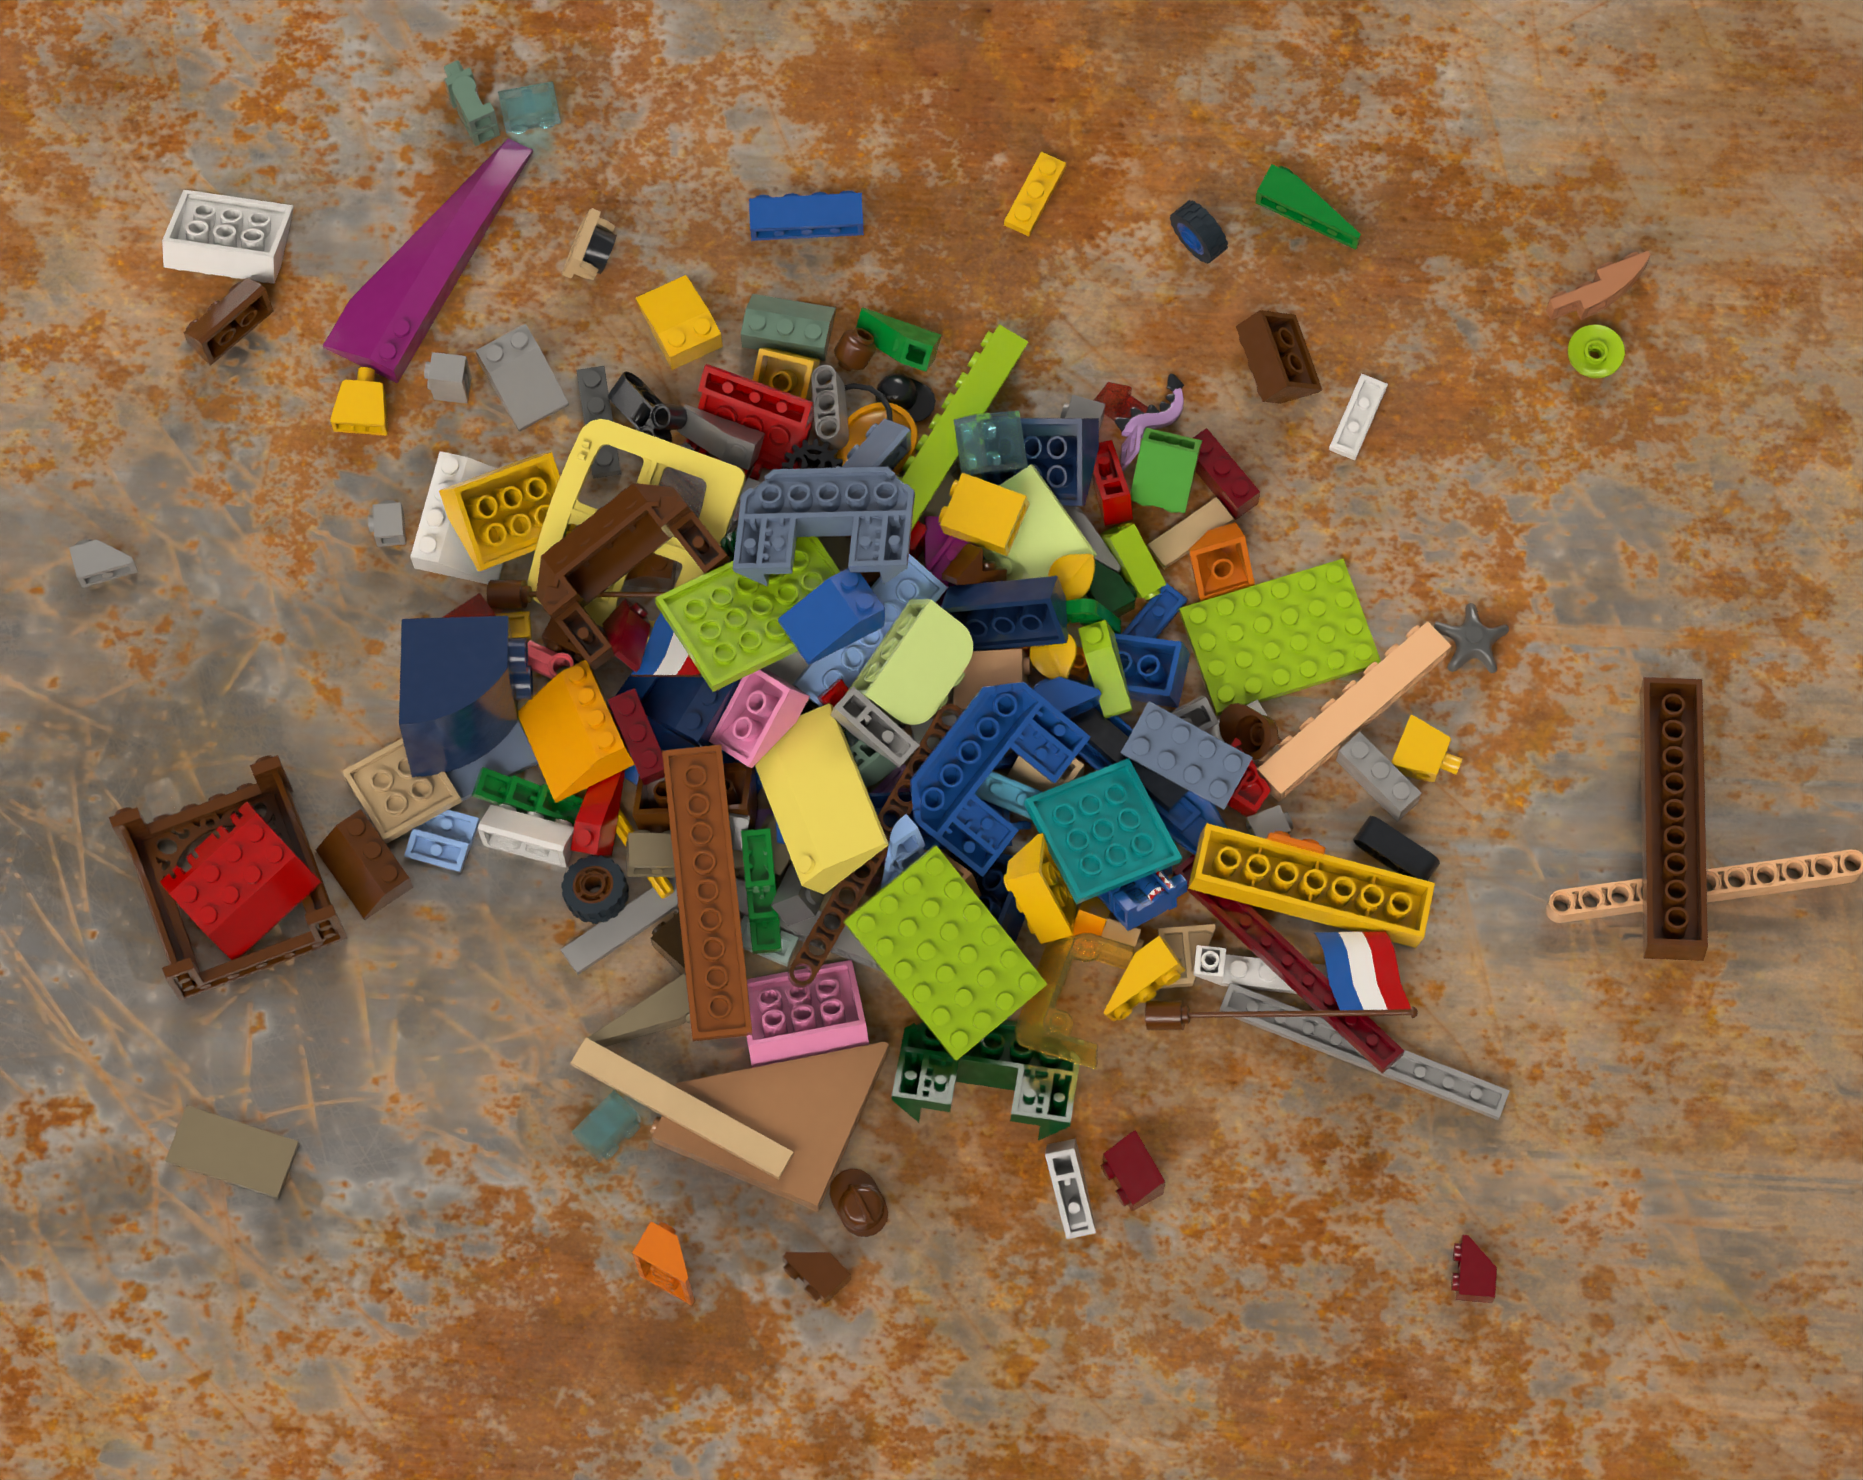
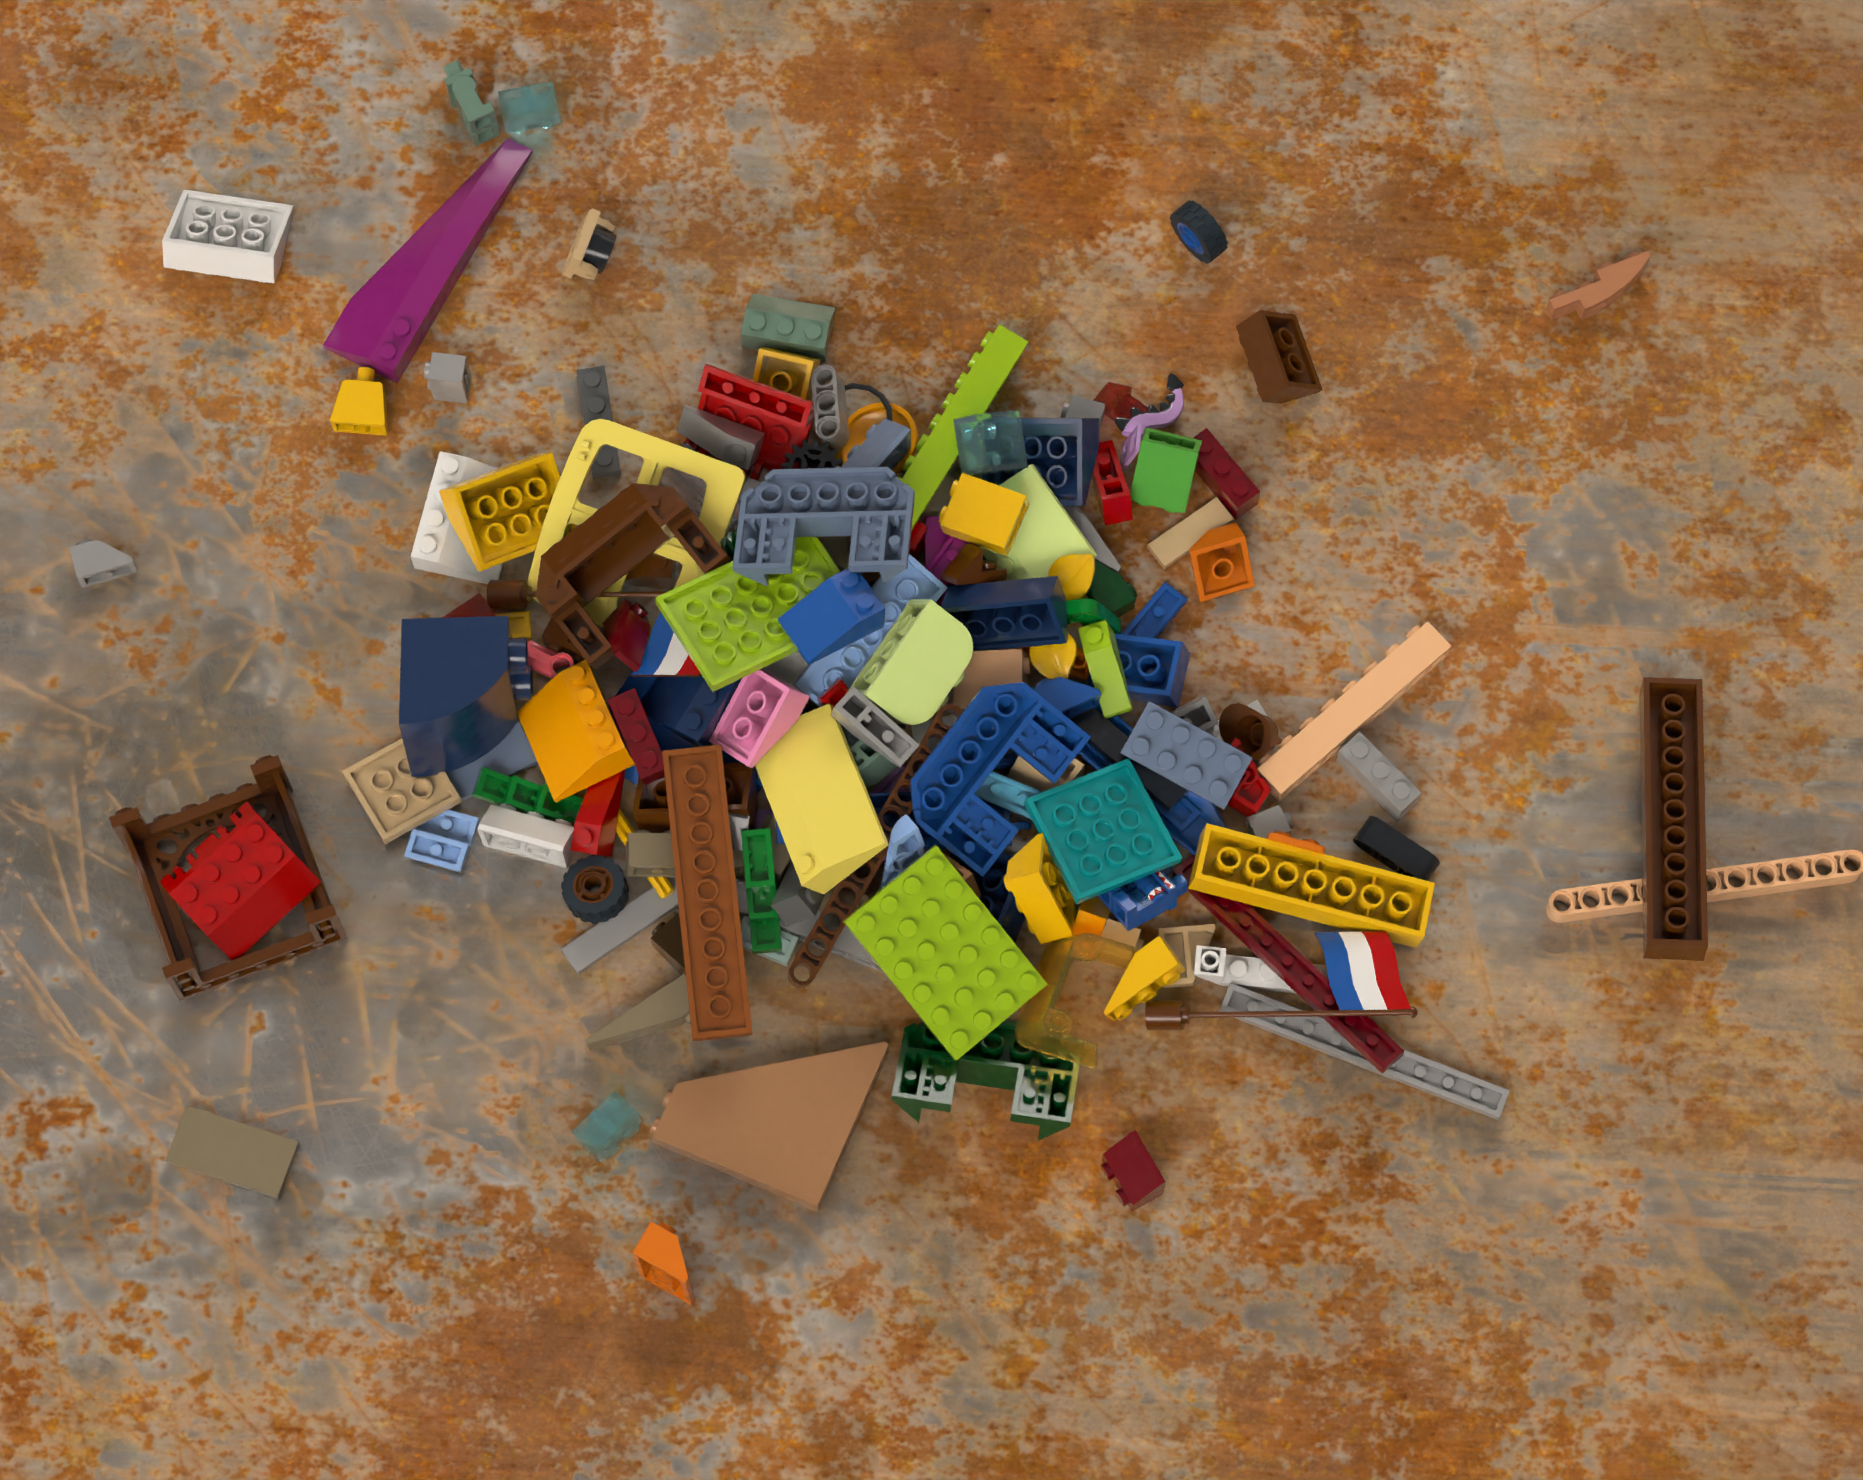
(229, 320): reddish brown slope -> none
(363, 865): reddish brown slope -> none
(388, 523): light grey brick -> none
(521, 377): light grey slope -> none
(645, 408): black piece -> none
(680, 322): yellow slope -> none
(682, 1108): tan tile -> none
(806, 216): blue brick -> none
(807, 1020): bright pink slope -> none
(818, 1271): reddish brown slope -> none
(855, 349): reddish brown head -> none
(858, 1202): reddish brown piece -> none
(901, 340): green slope -> none
(908, 394): black cap -> none
(1035, 194): yellow plate -> none
(1070, 1188): light grey slope -> none
(1135, 559): lime slope -> none
(1279, 636): lime plate -> none
(1295, 200): green slope -> none
(1358, 417): white tile -> none
(1424, 752): yellow torso -> none
(1472, 640): dark grey animal -> none
(1475, 1274): dark red slope -> none
(1599, 340): lime dish -> none

